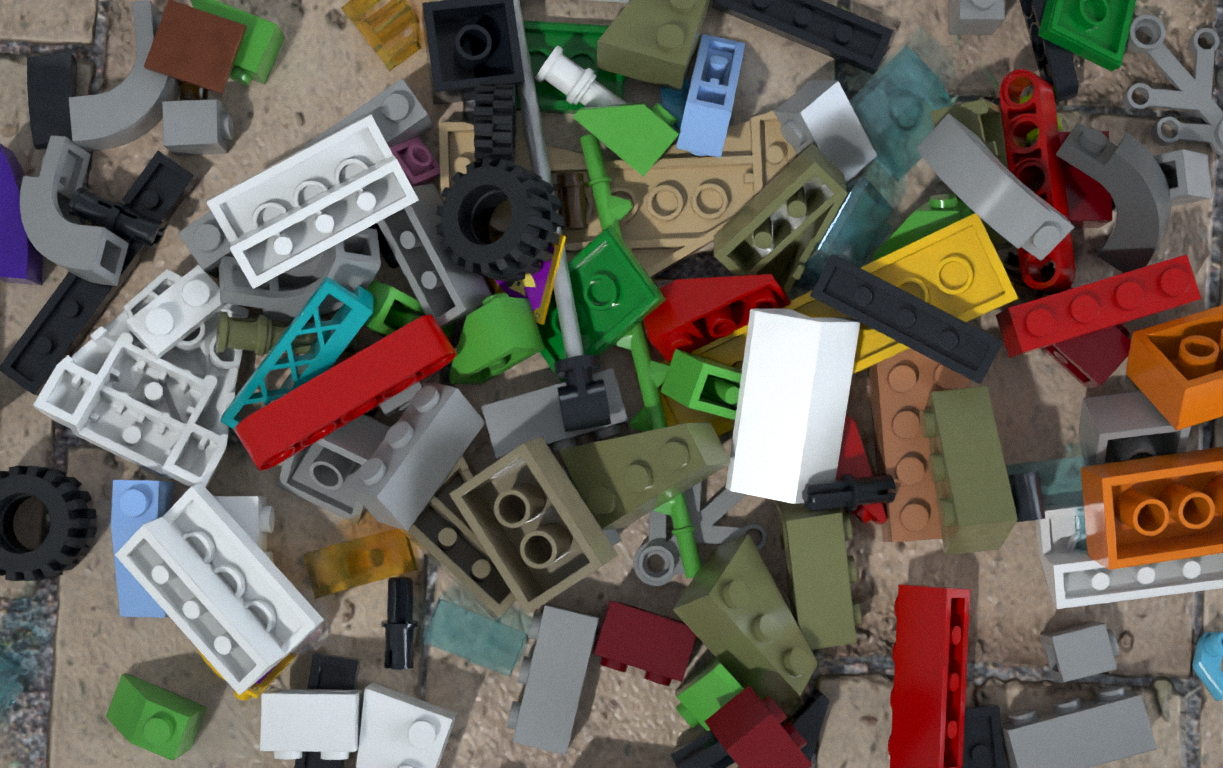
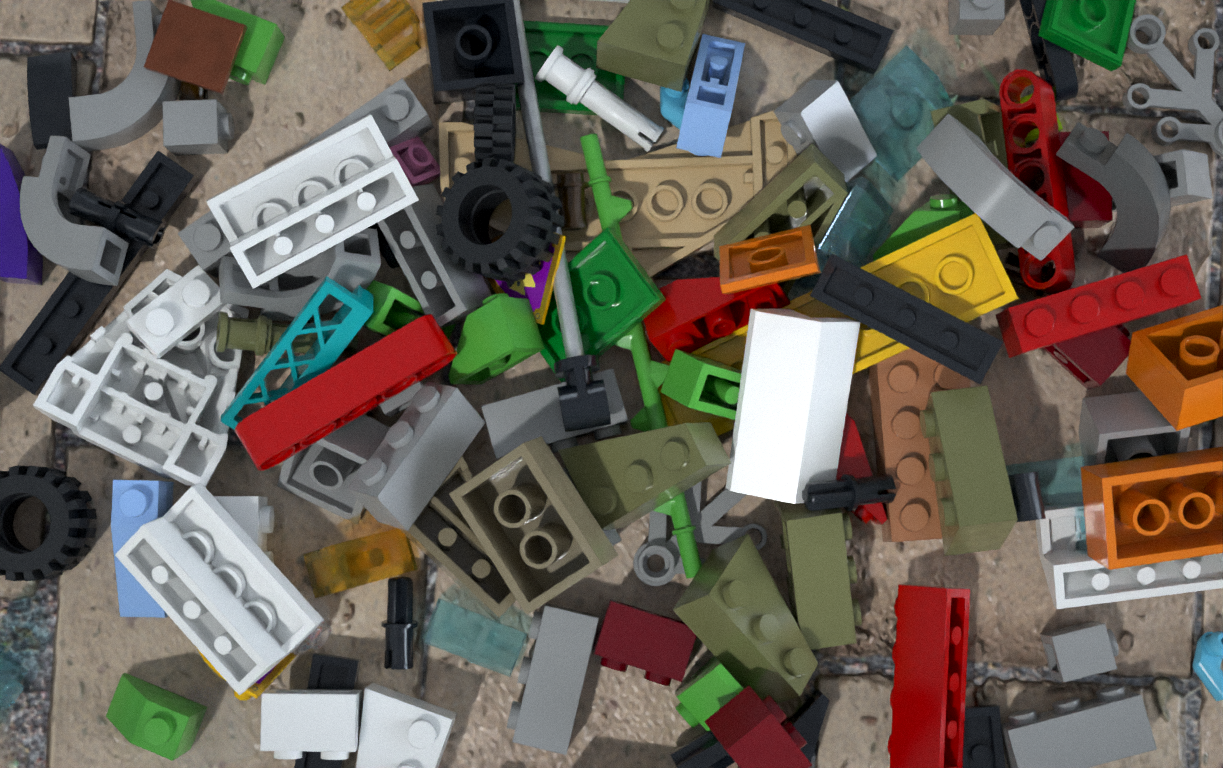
(632, 131): bright green slope -> none
(768, 260): none -> orange slope

